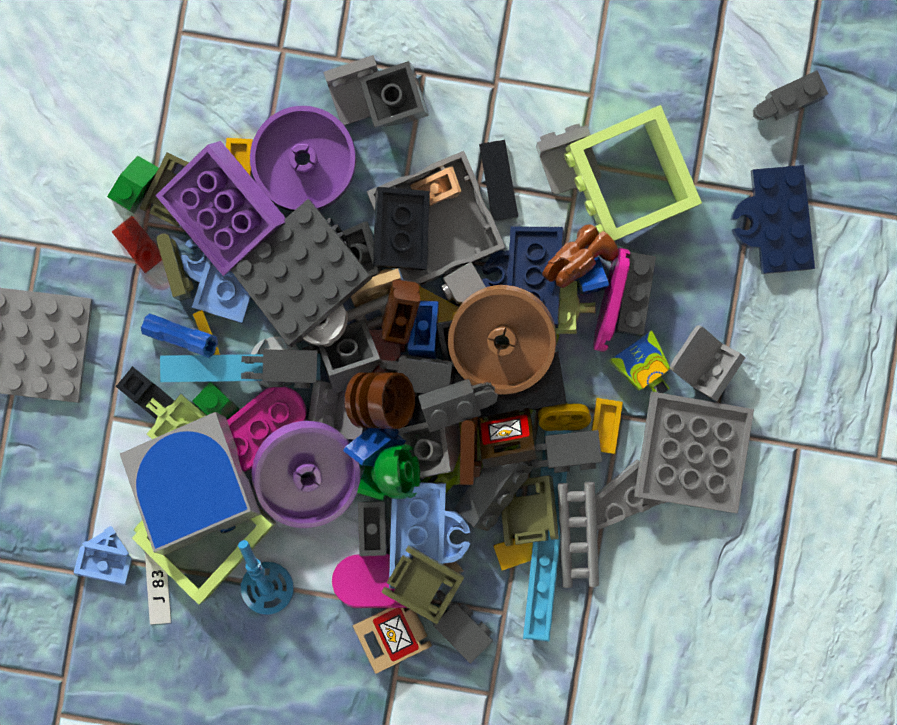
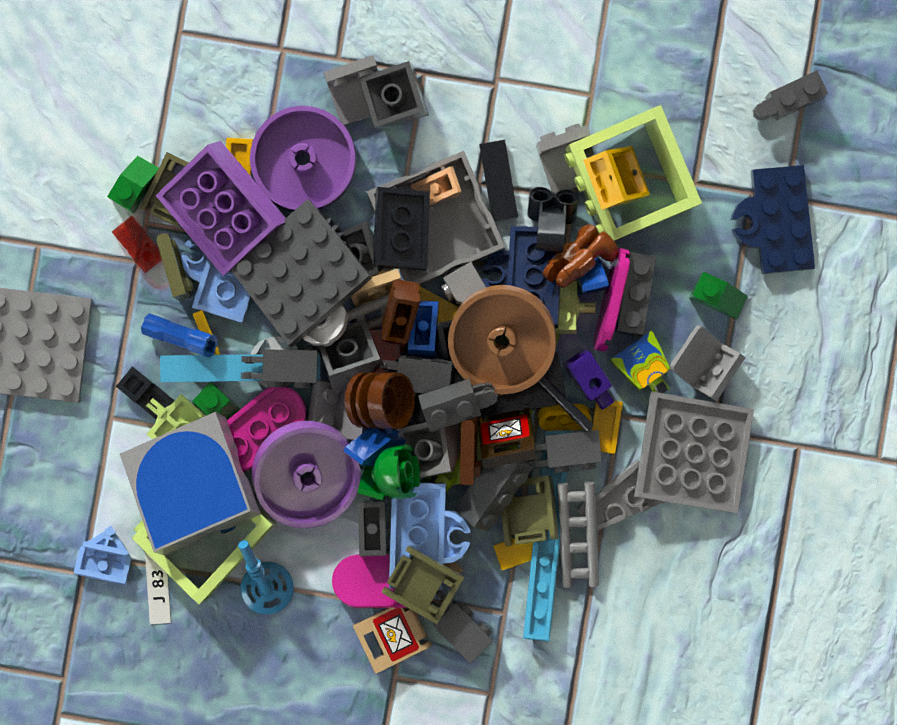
(552, 214): none -> black piece
(565, 404): none -> black bar
(582, 369): none -> dark purple torso
(623, 186): none -> yellow window
(718, 295): none -> green slope

